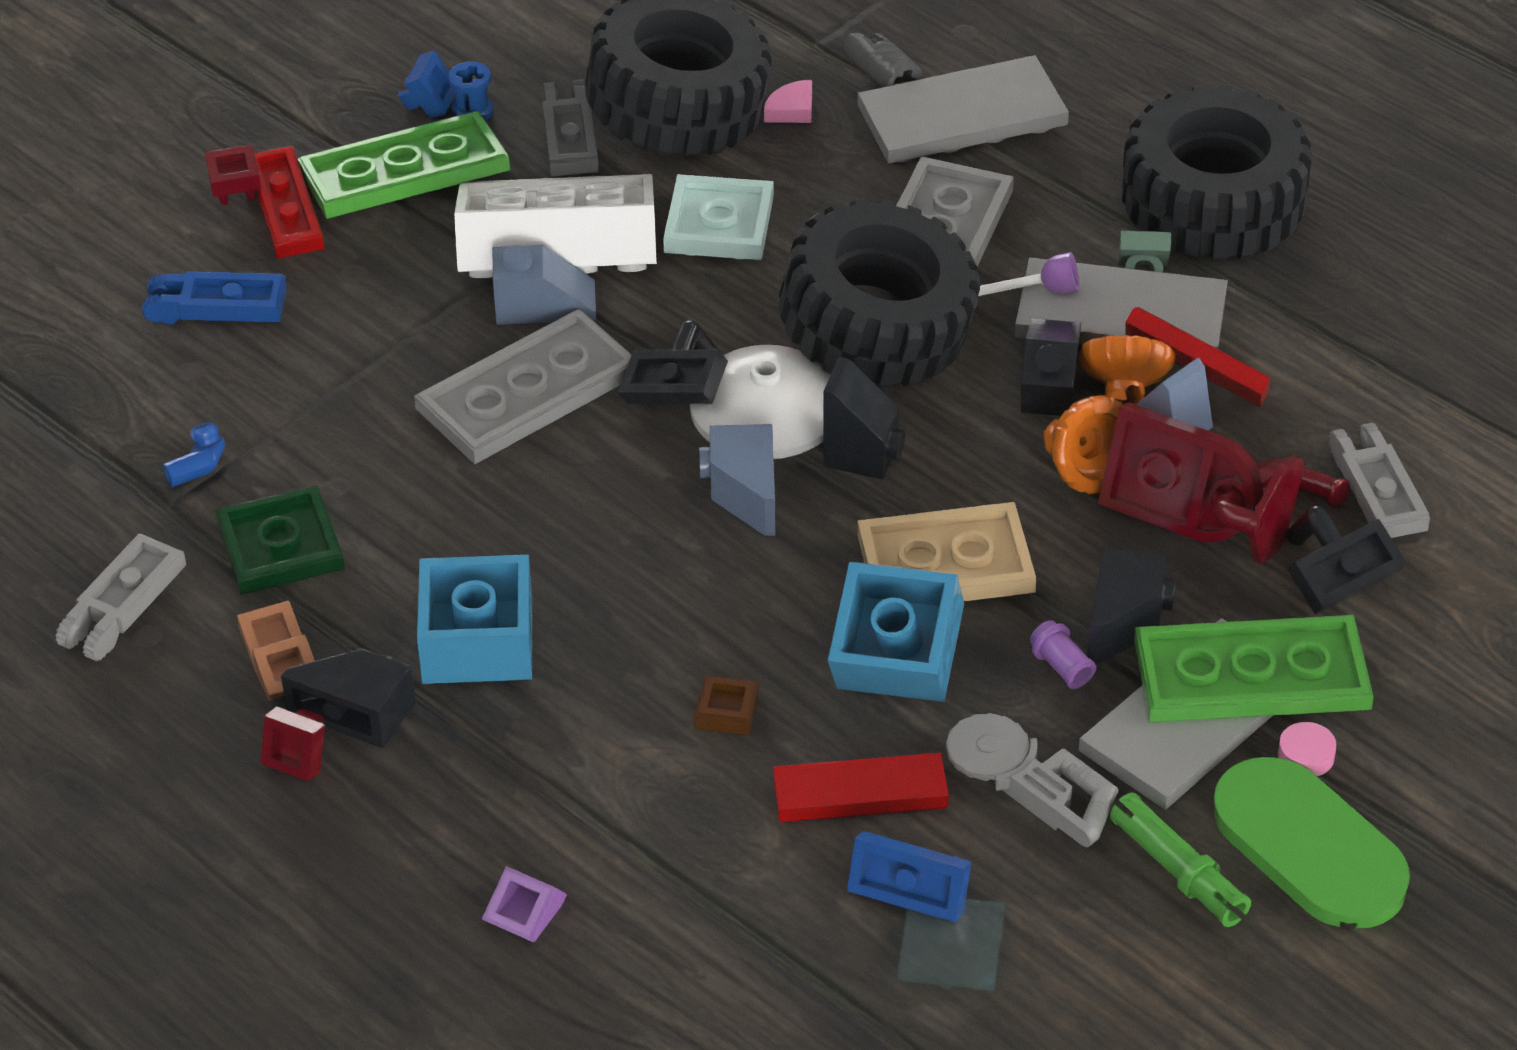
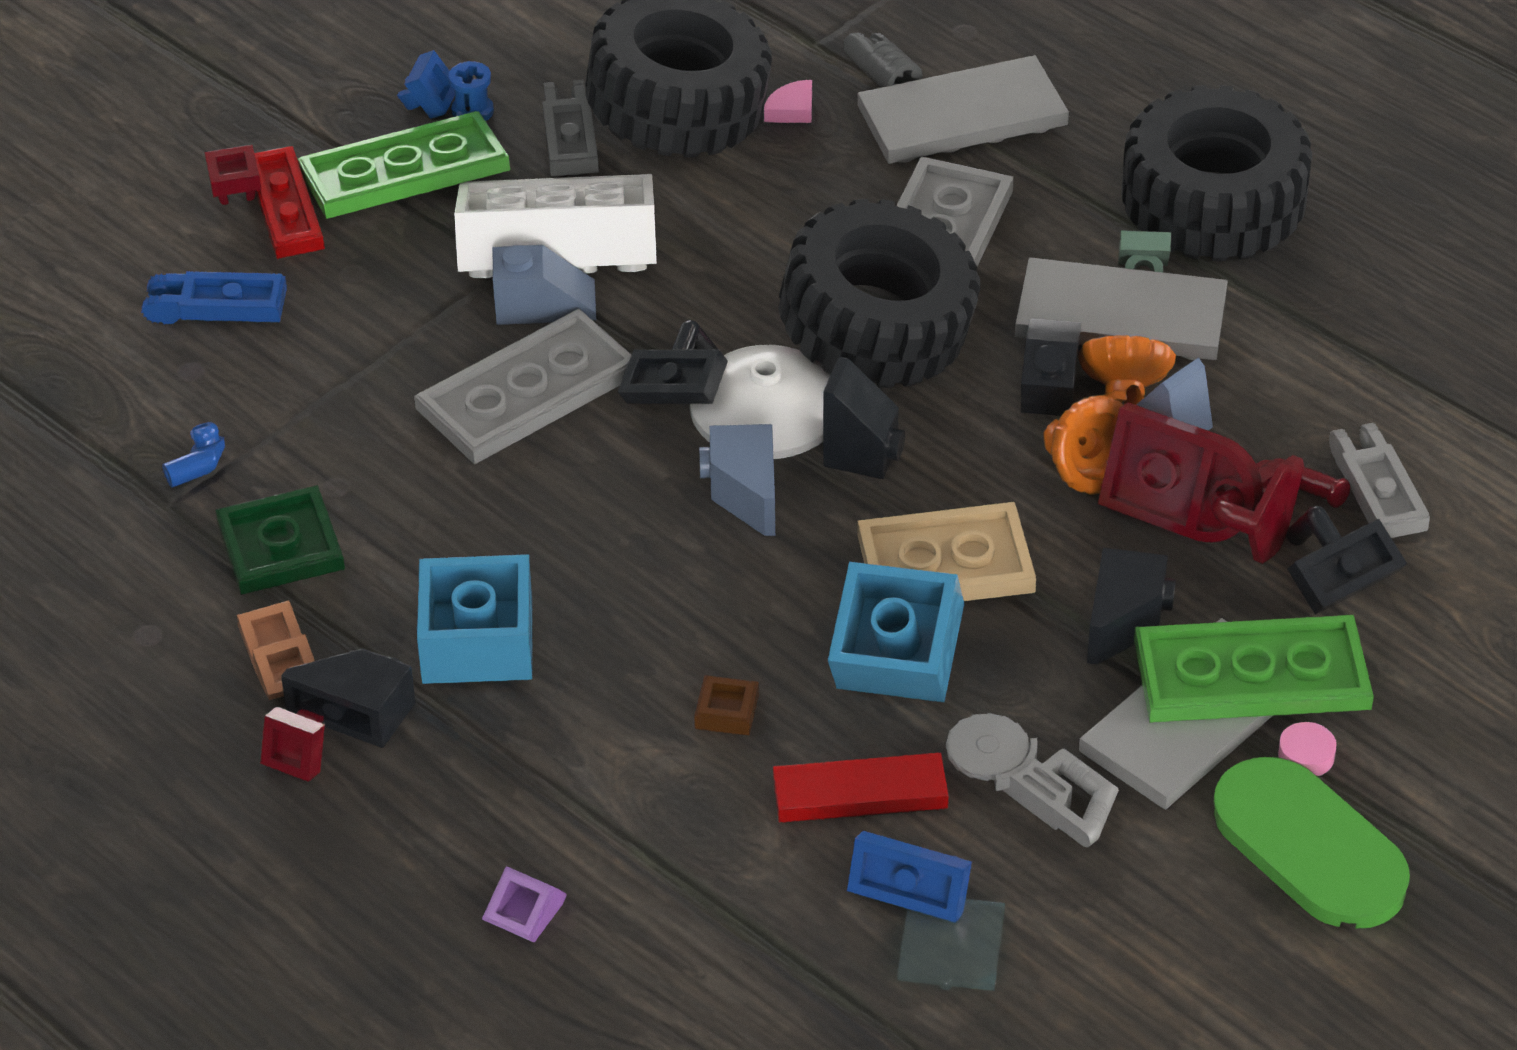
(120, 595): light grey hinge -> none
(718, 217): light aqua plate -> none
(1053, 644): medium lavender pin -> none
(1057, 275): medium lavender hinge -> none
(1196, 873): bright green pin -> none
(1219, 366): red tile -> none

